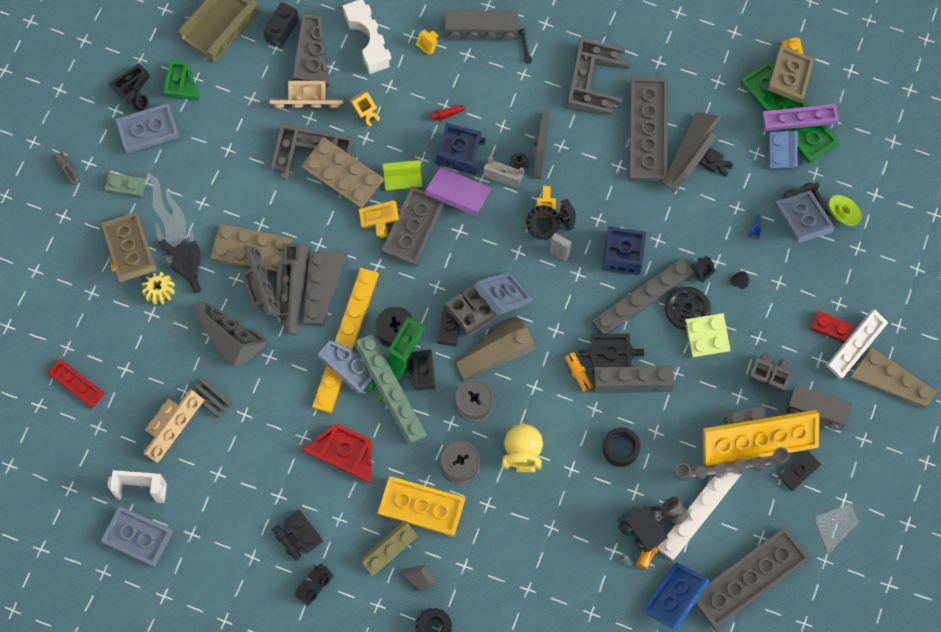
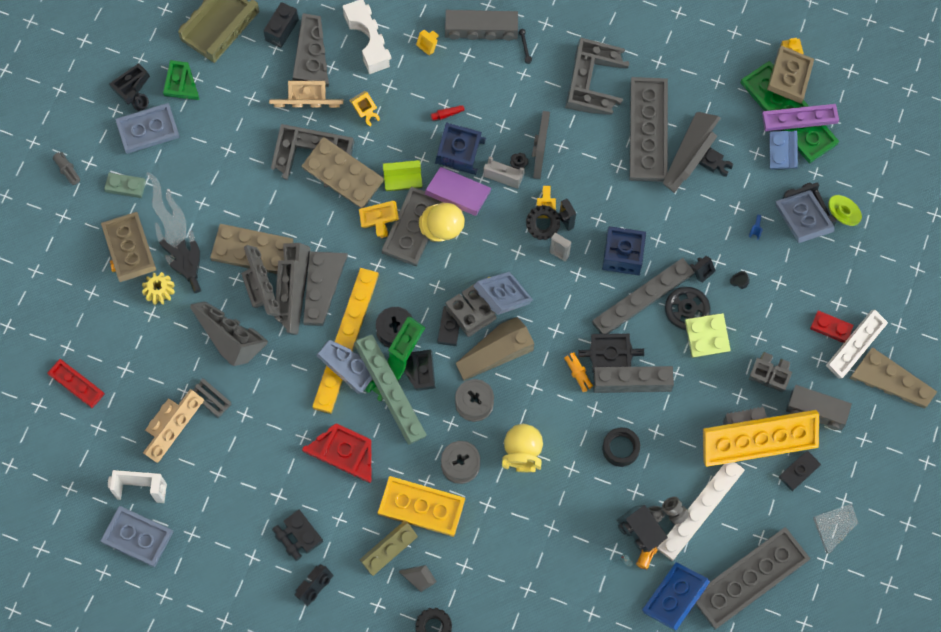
(441, 222): none -> light yellow tile
(683, 470): dark grey bar -> none

